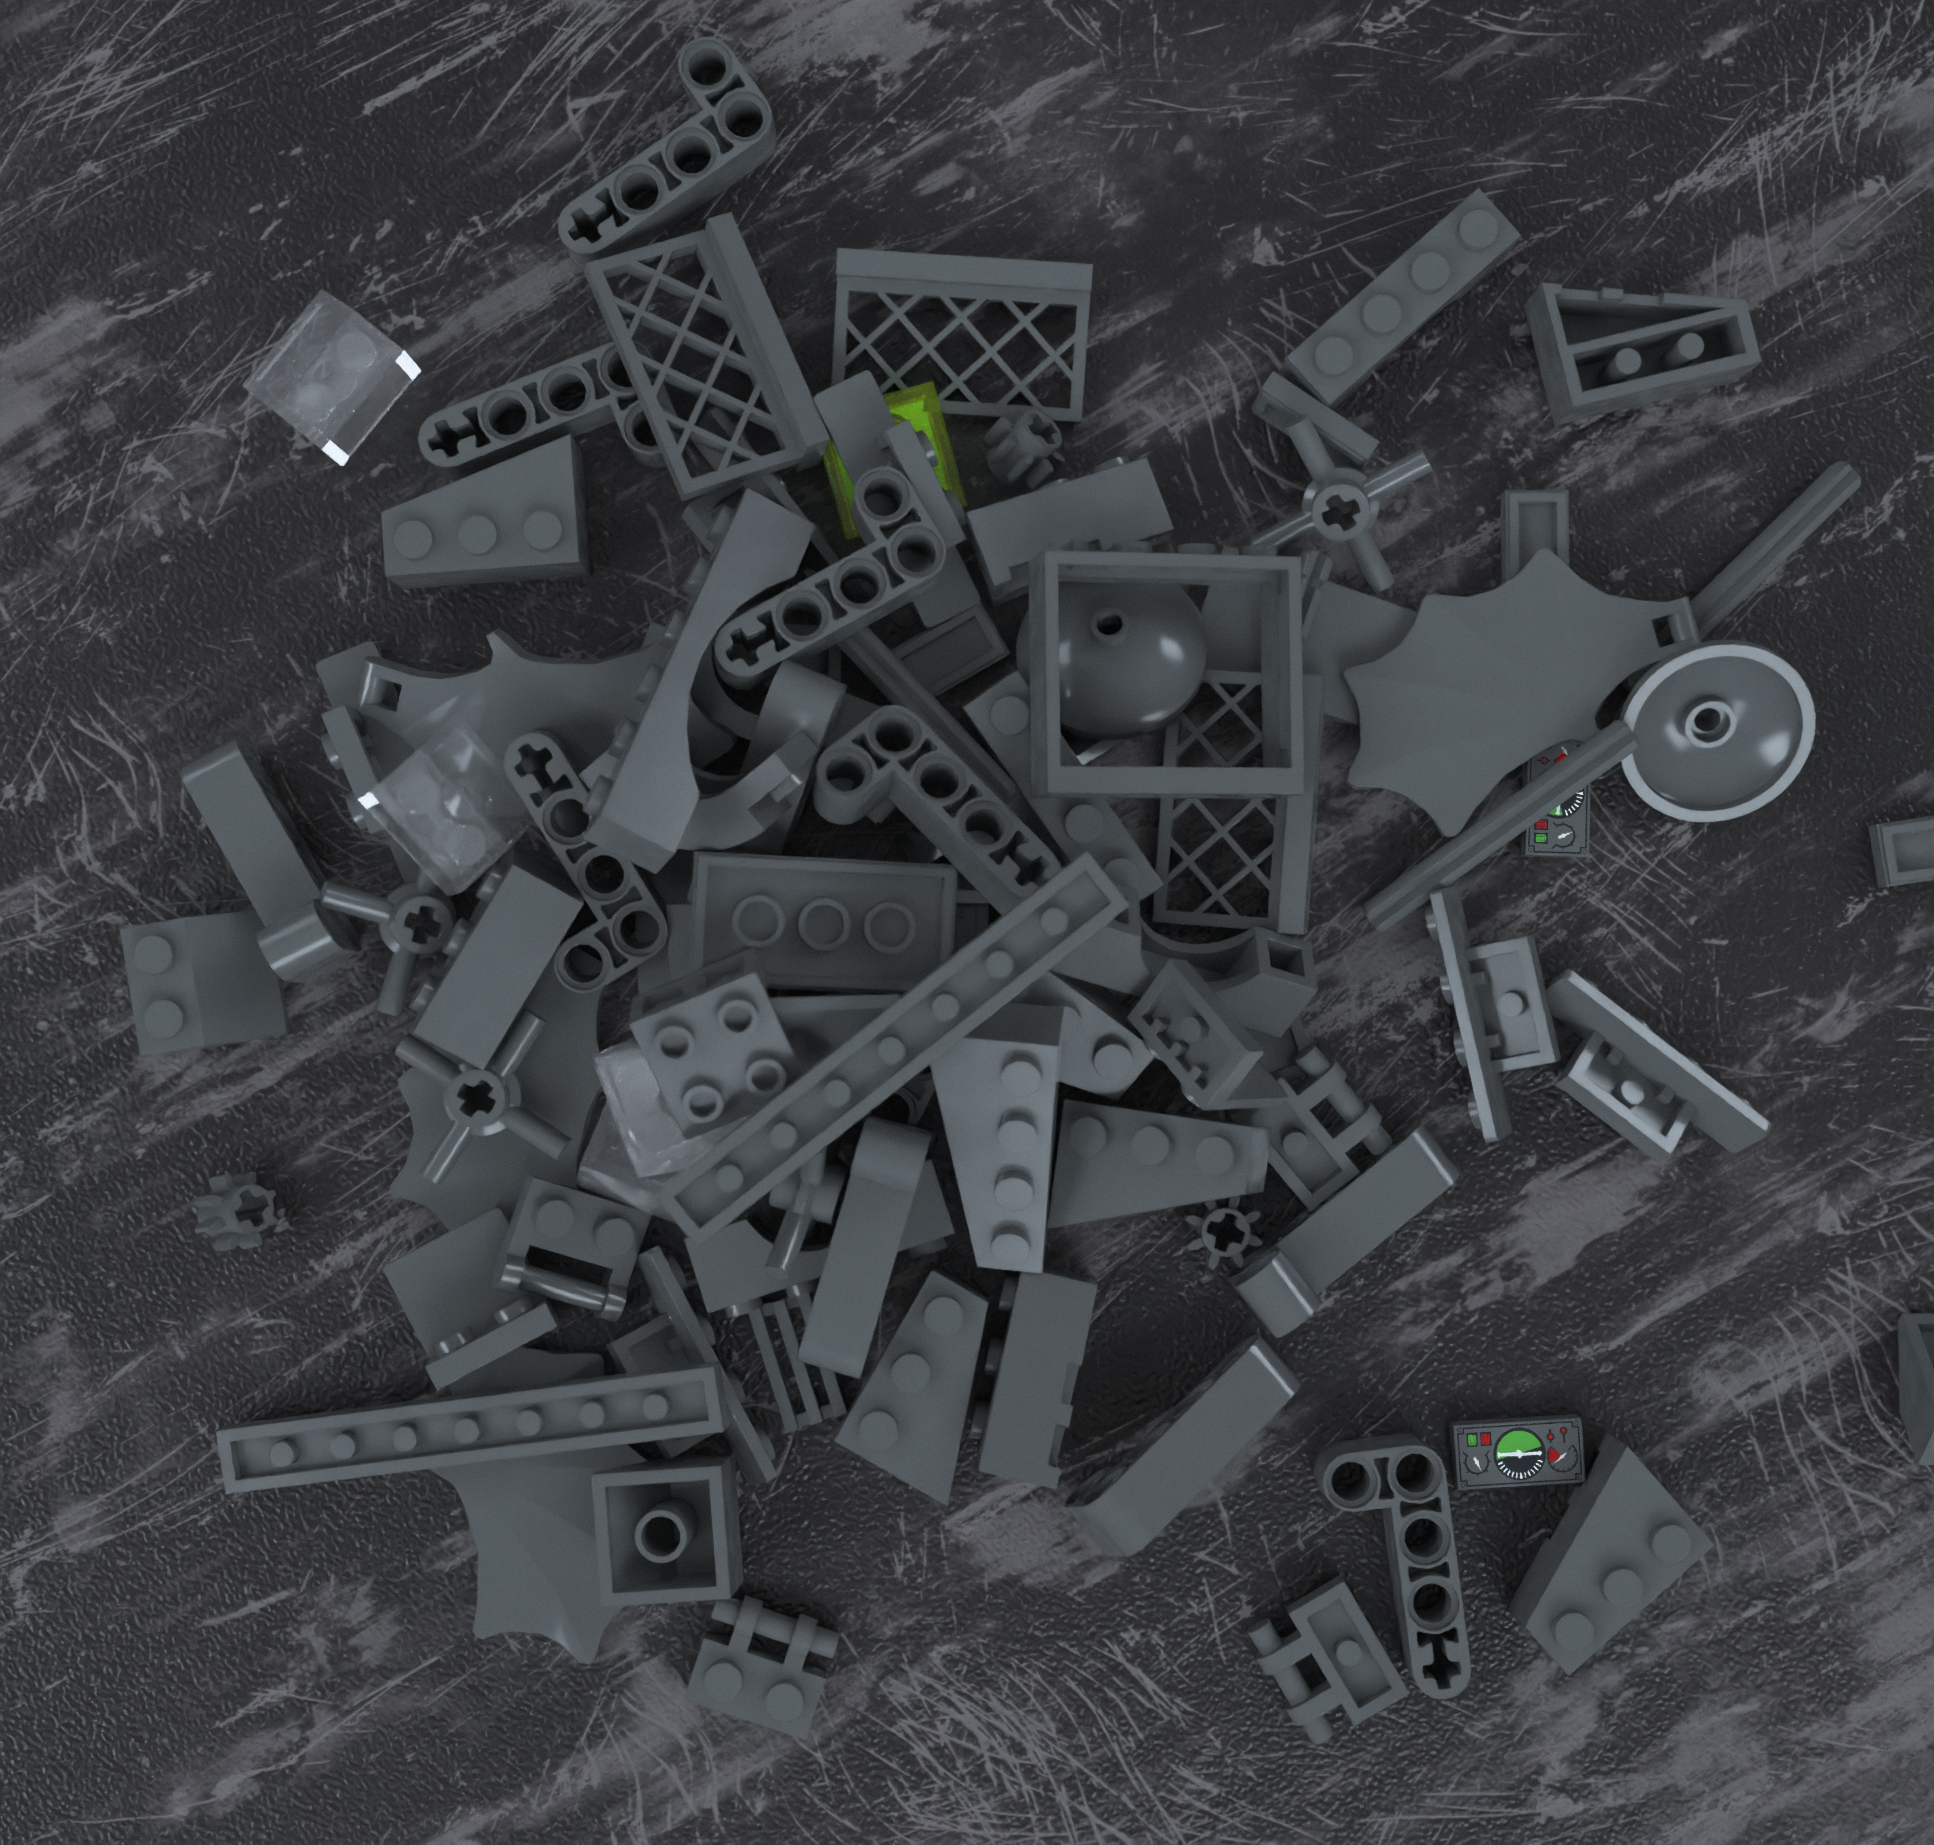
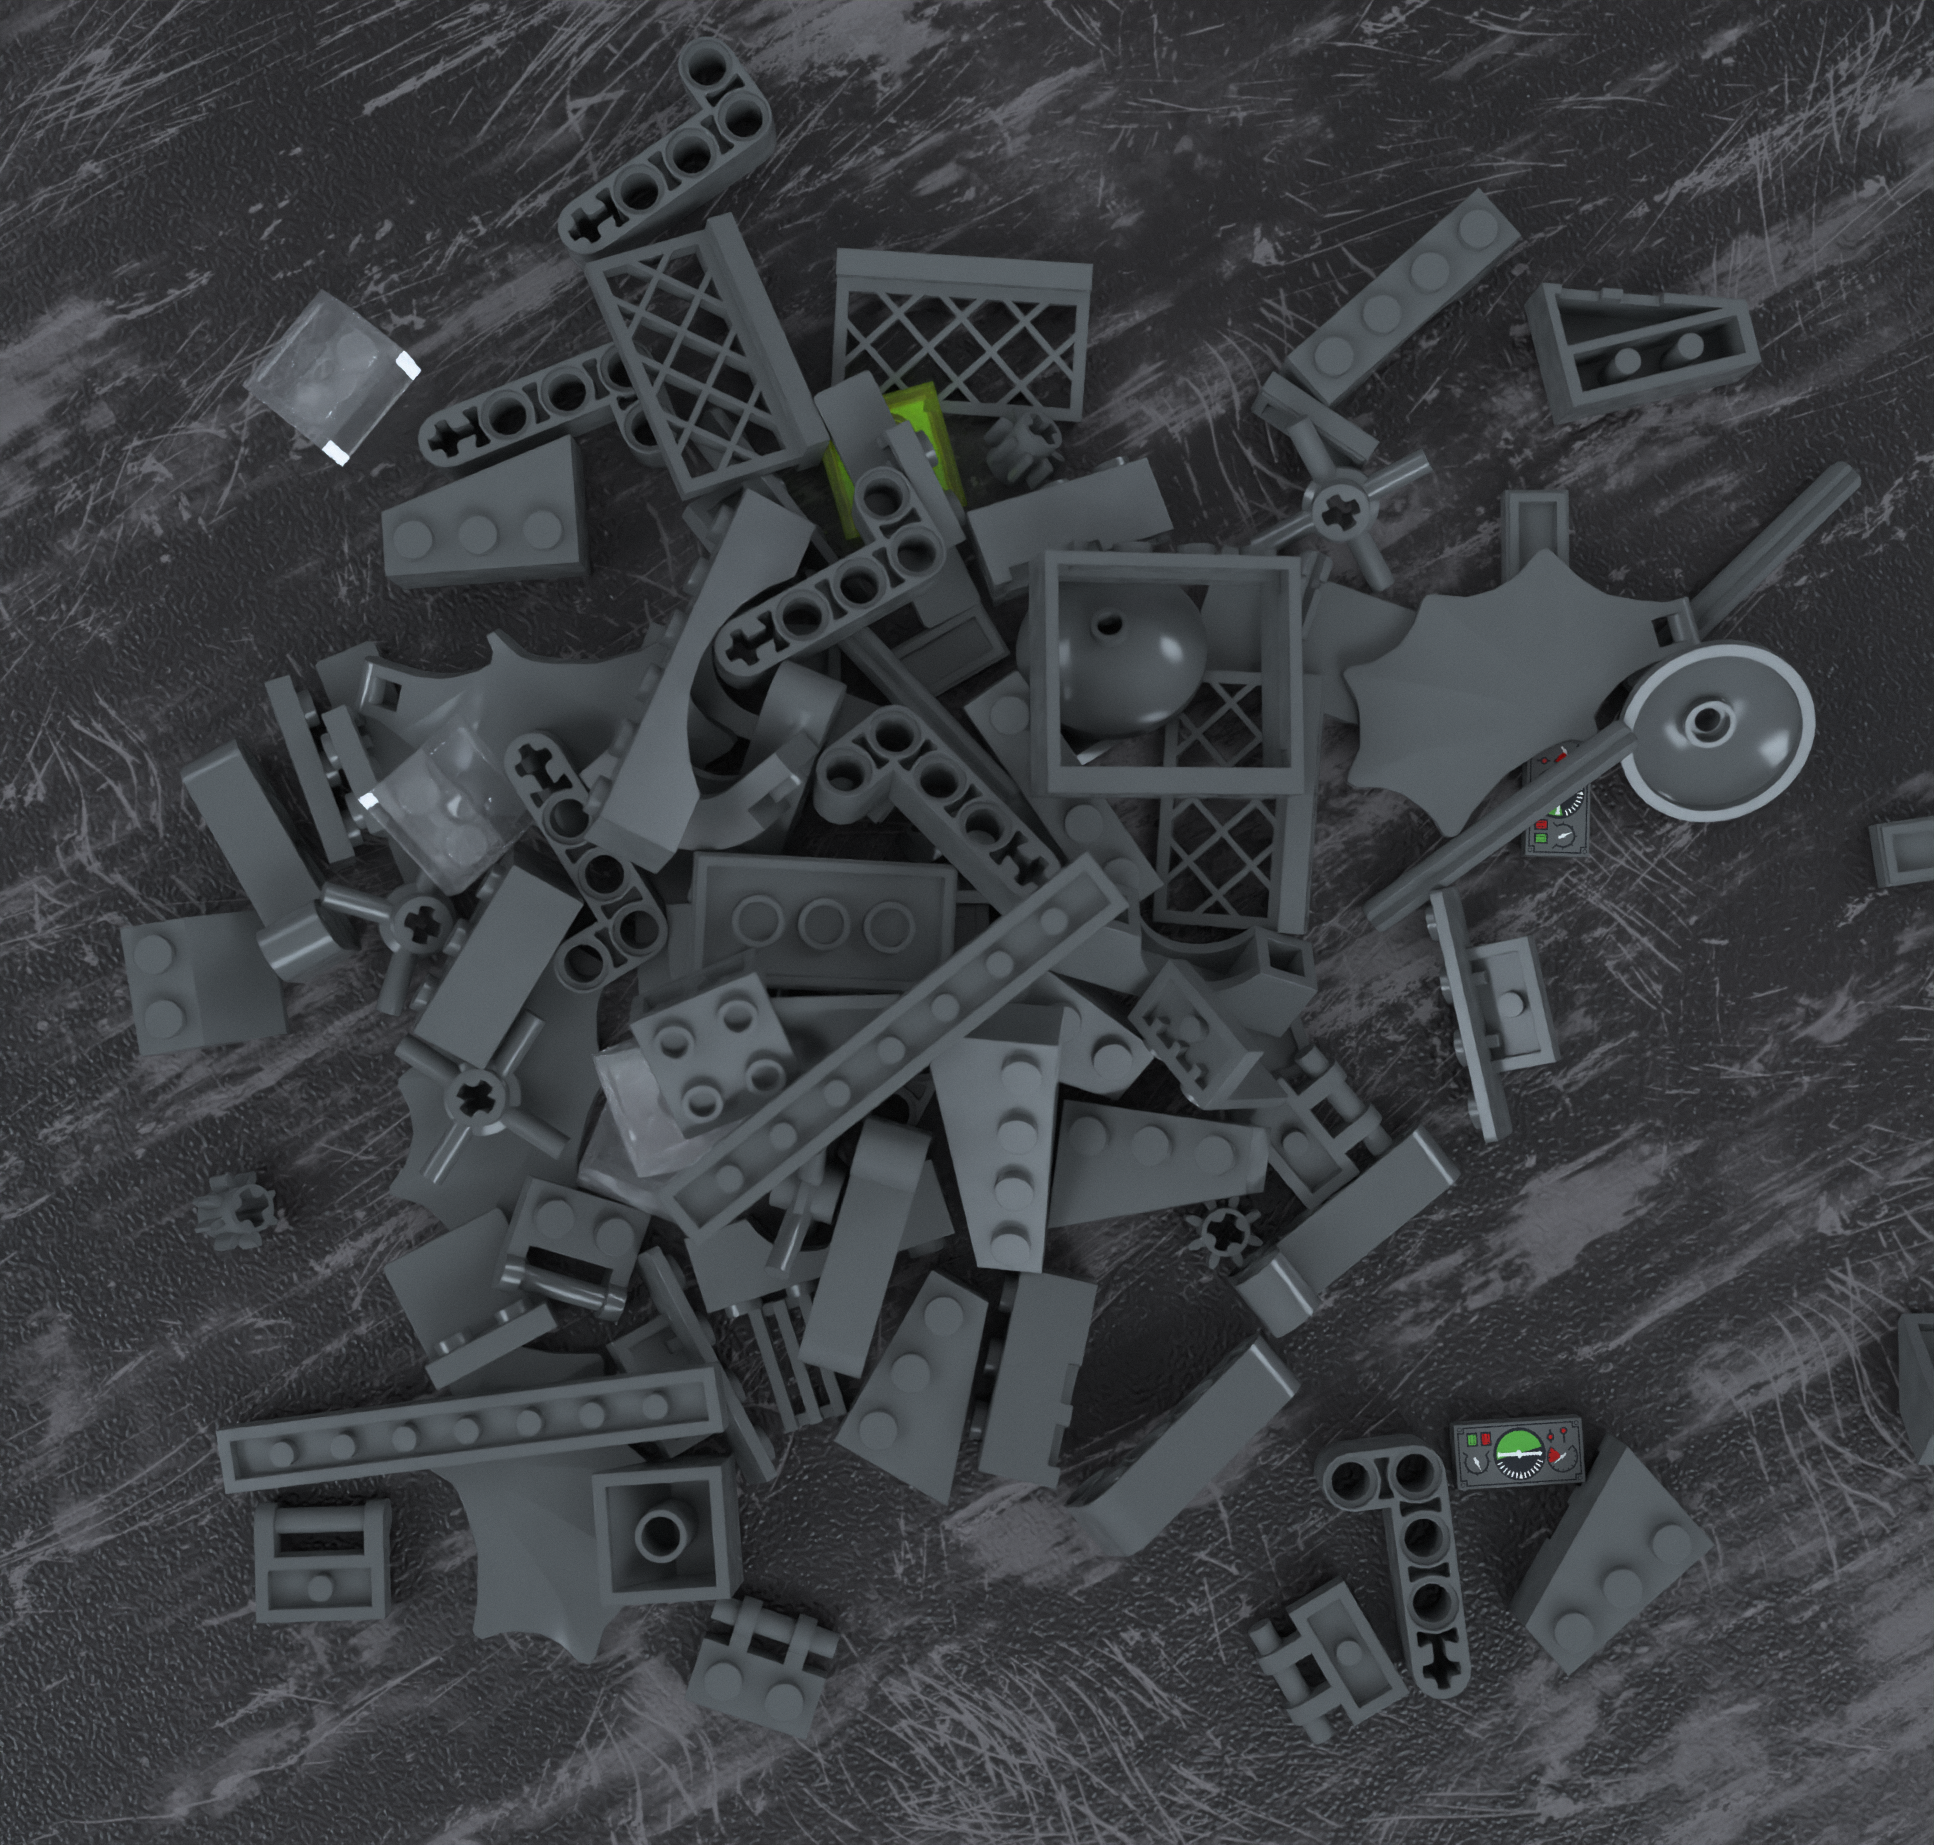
(315, 773): none -> dark grey plate
(323, 1582): none -> dark grey plate
(1641, 1080): dark grey bracket -> none

